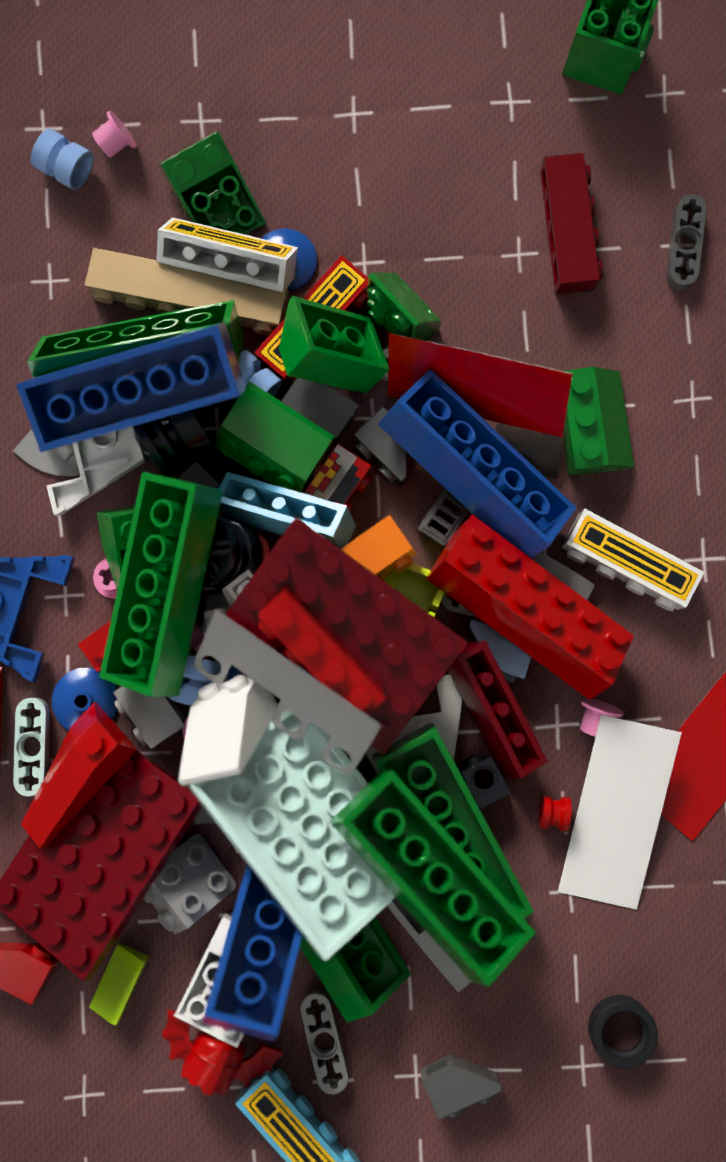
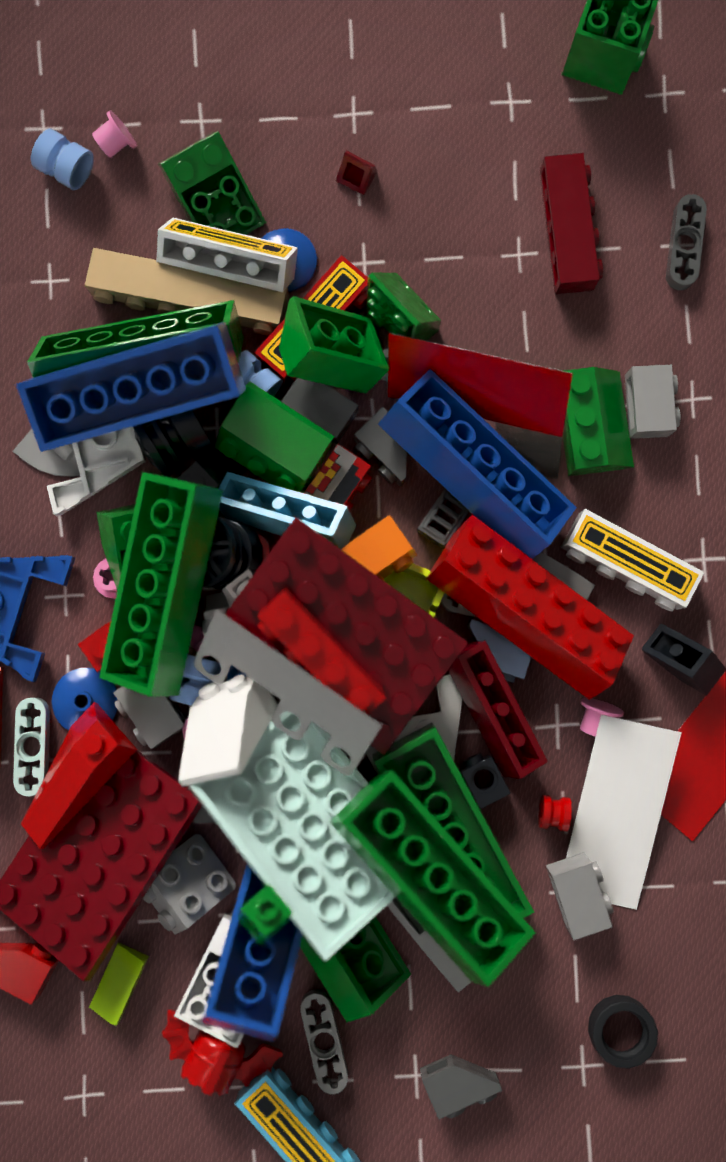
(264, 915): none -> green brick
(356, 173): none -> dark red slope
(579, 895): none -> light grey piece
(651, 401): none -> light grey piece
(684, 658): none -> black slope

